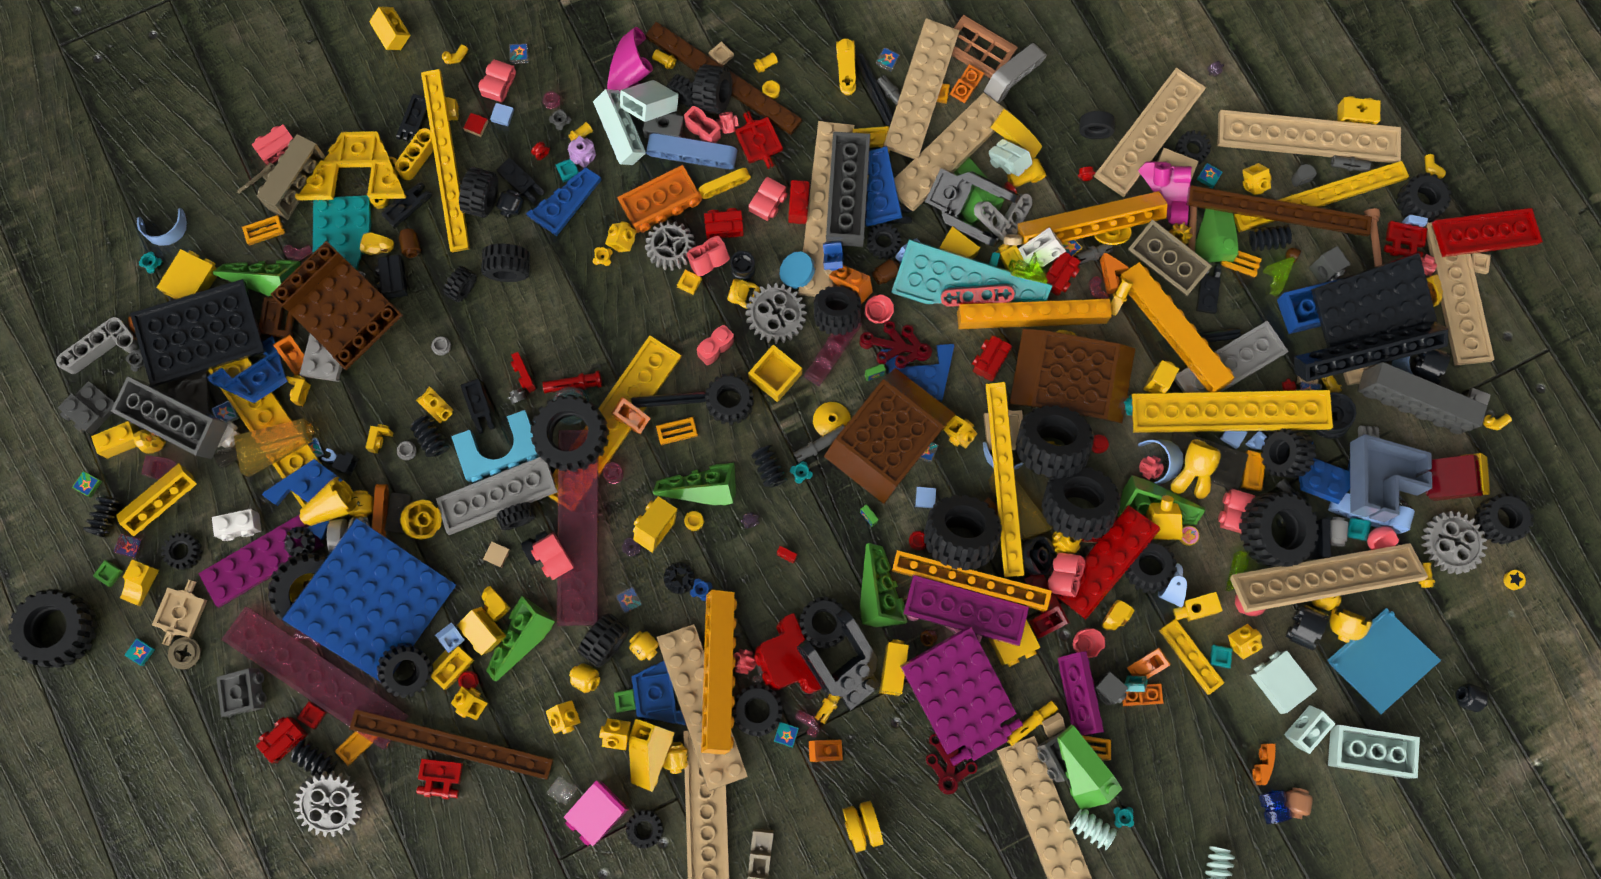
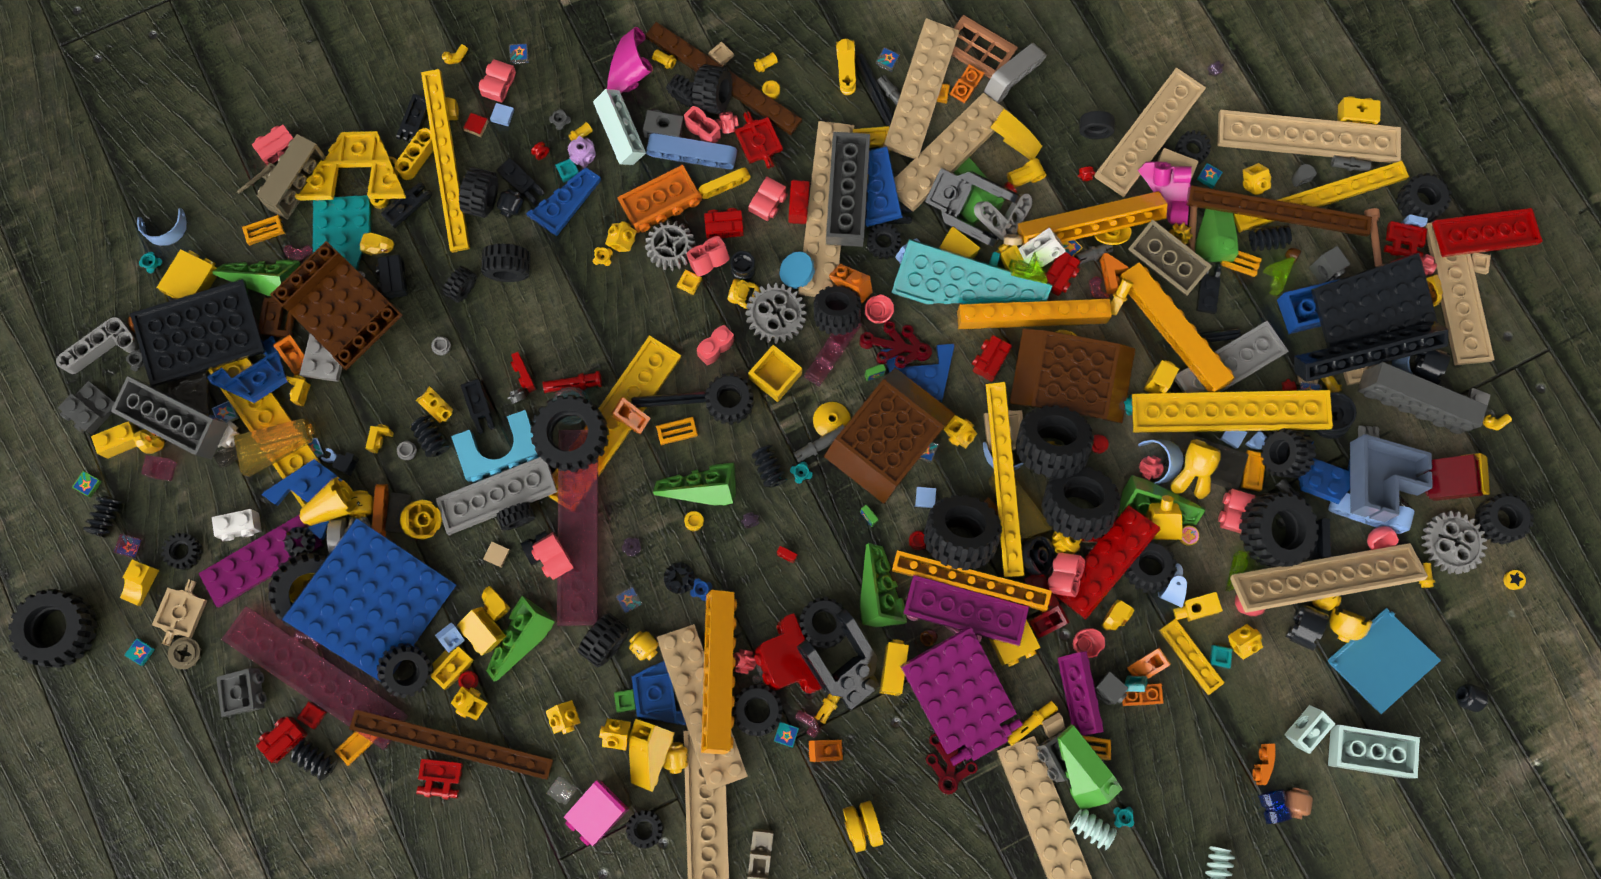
(108, 573): bright green tile -> none
(156, 499): yellow brick -> none
(328, 803): light grey gear -> none
(389, 28): yellow brick -> none
(409, 243): reddish brown brick -> none
(551, 96): clear pink plate -> none
(584, 678): yellow head -> none
(610, 470): clear pink wheel -> none
(648, 100): light aqua brick -> none
(654, 524): yellow piece -> none
(833, 255): blue bracket -> none
(885, 271): reddish brown brick -> none
(977, 291): beam -> none
(1010, 157): light aqua brick -> none
(1283, 681): light aqua brick -> none
(1338, 531): light grey brick -> none
(1359, 528): teal tile -> none
(1433, 168): yellow arm -> none

